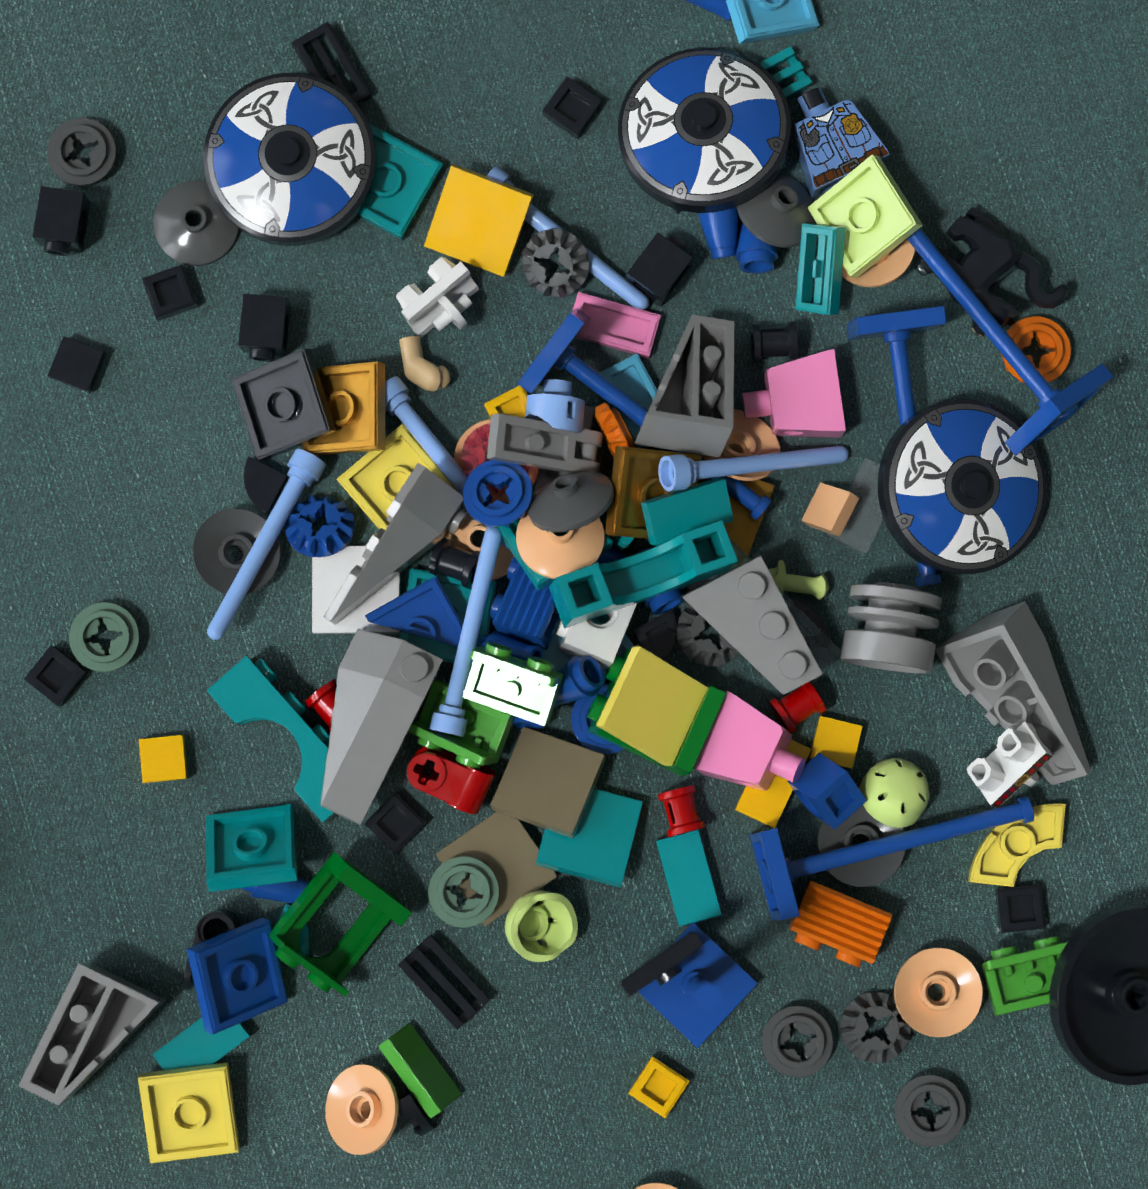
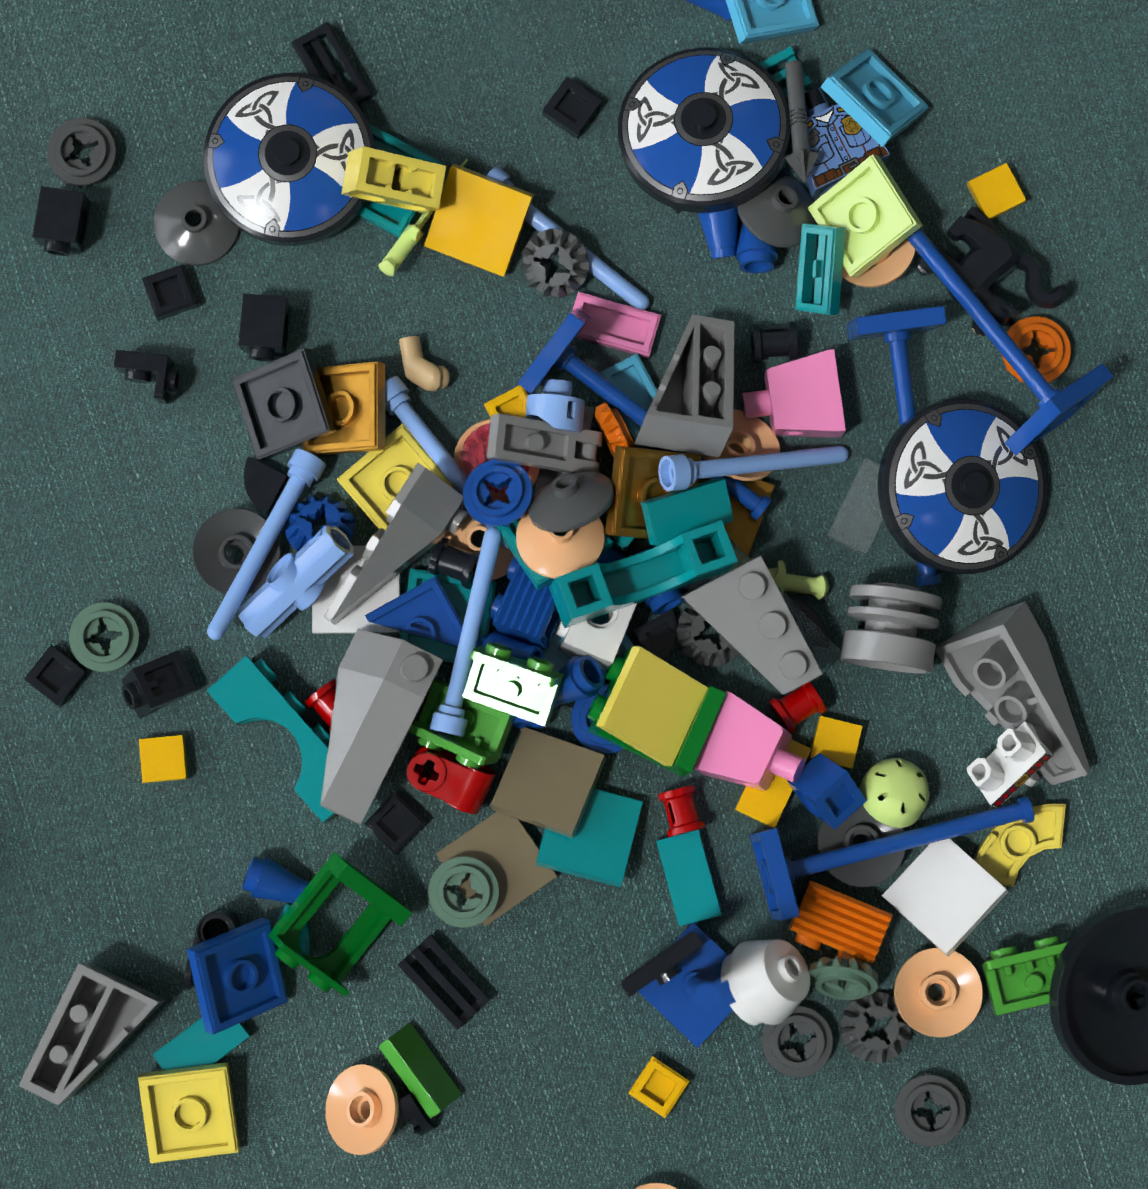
(76, 364): black tile -> none
(142, 366): none -> black bracket
(157, 684): none -> black bracket
(251, 848): teal tile -> none
(295, 581): none -> light blue piece
(393, 180): none -> light yellow brick
(405, 243): none -> yellowish green sword
(441, 301): white hips -> none
(529, 922): yellowish green helmet -> none
(660, 267): black brick -> none
(766, 980): none -> white cone
(802, 159): none -> dark grey piece
(830, 509): light nougat tile -> none
(843, 978): none -> sand green gear
(874, 97): none -> medium azure tile
(945, 894): none -> white tile
(996, 192): none -> yellow tile
(1020, 908): black tile -> none

